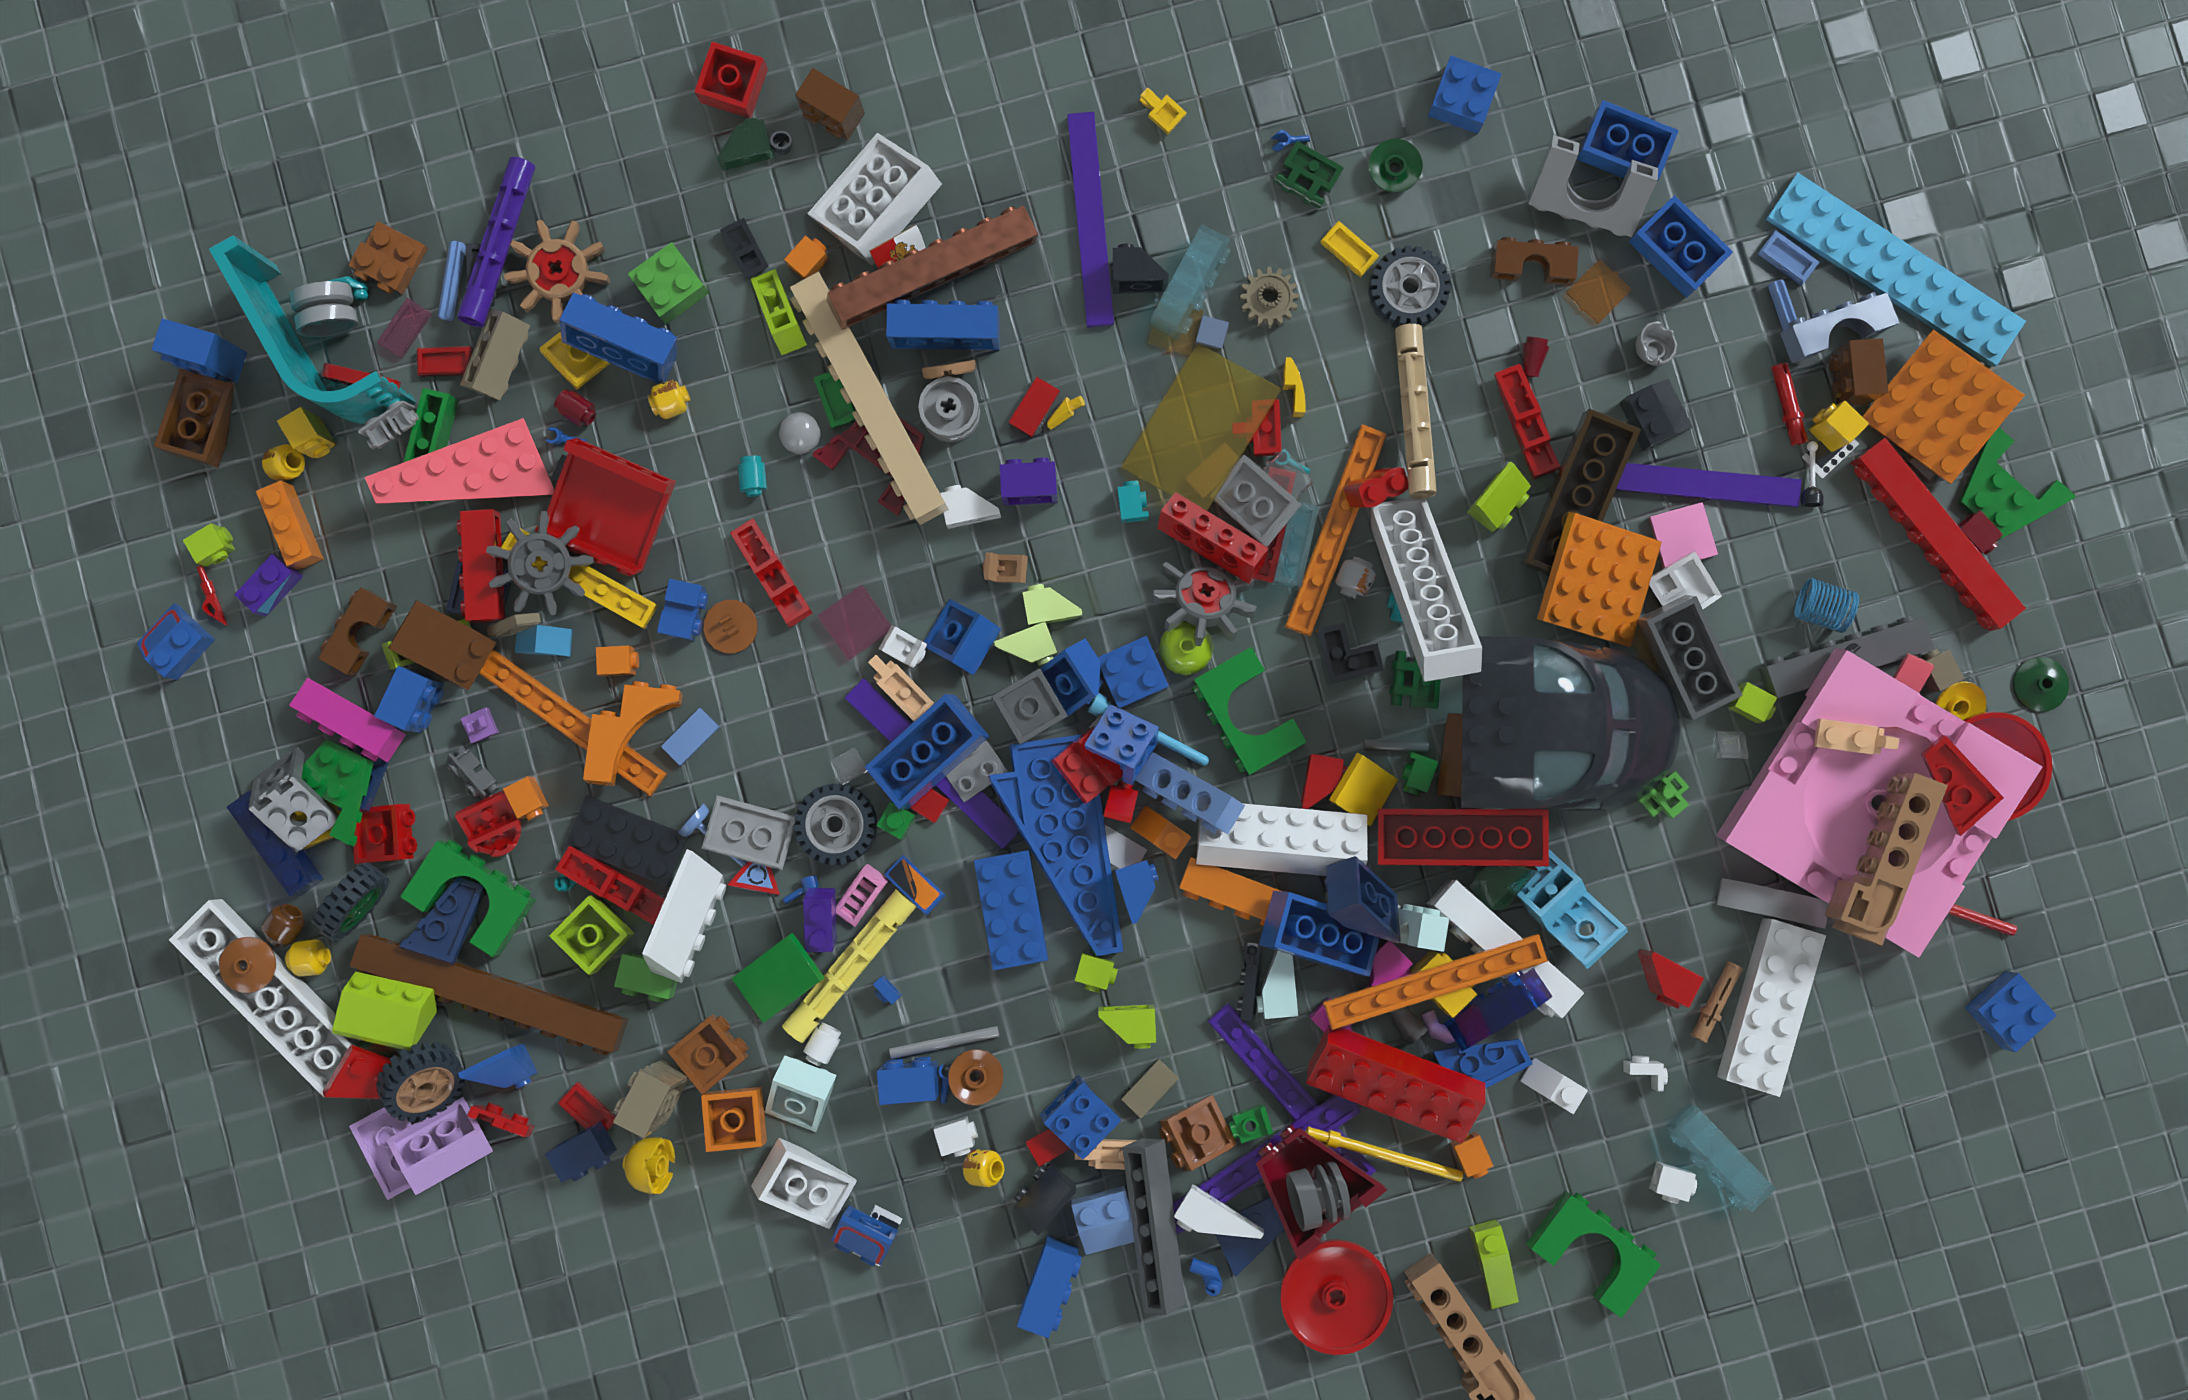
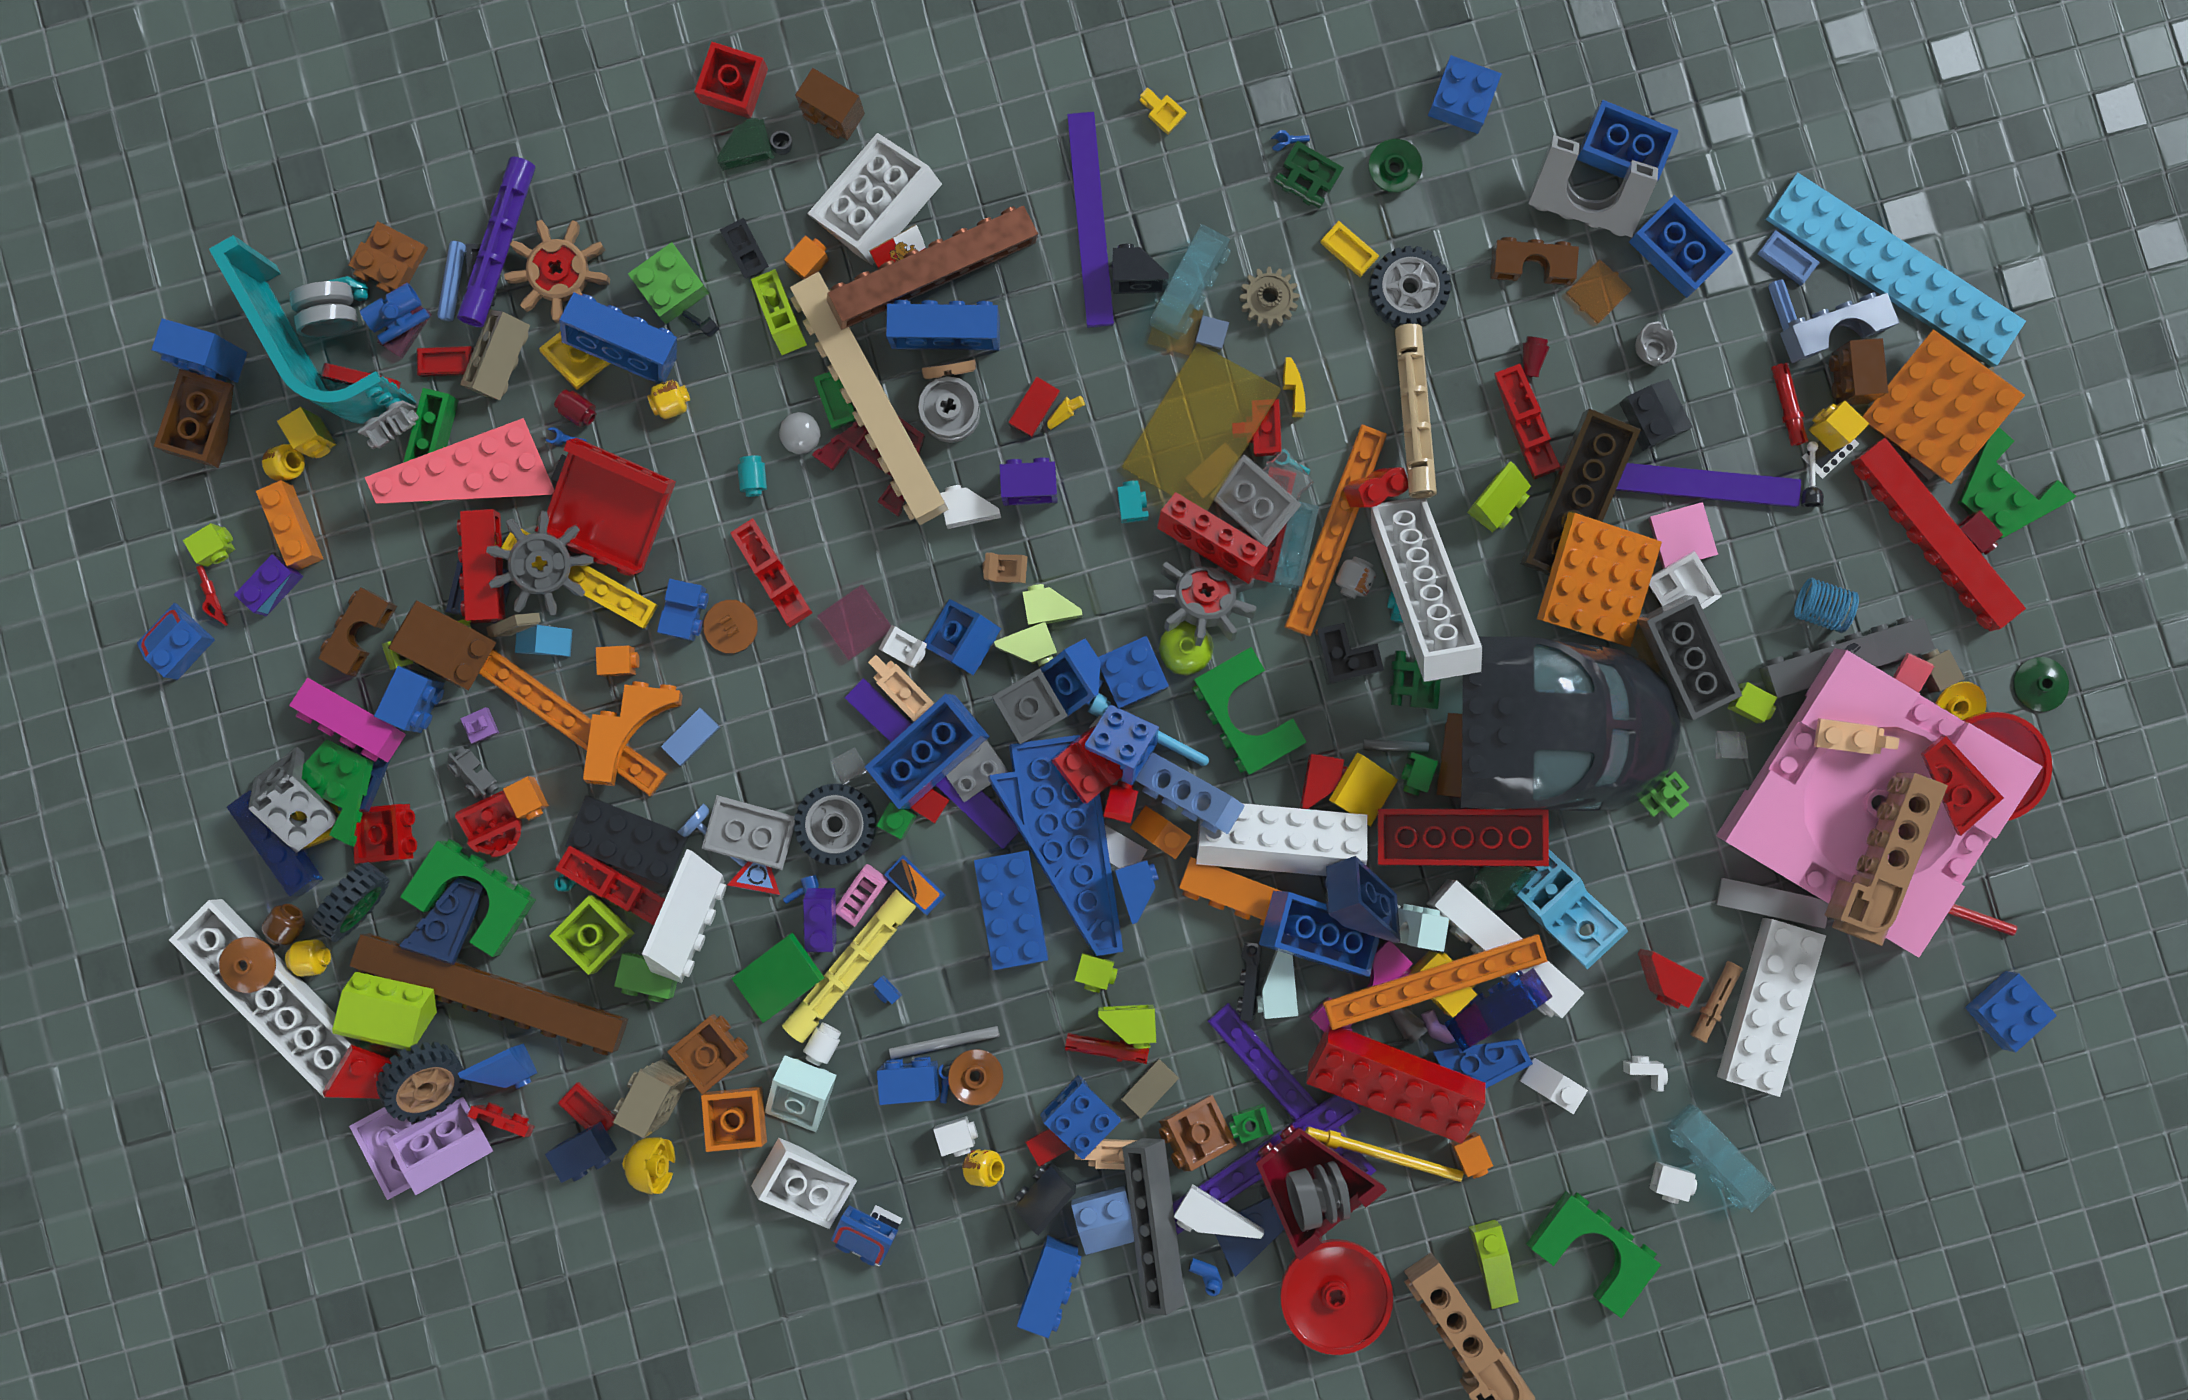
(394, 313): none -> blue pin
(708, 326): none -> black hand
(1106, 1048): none -> red pin

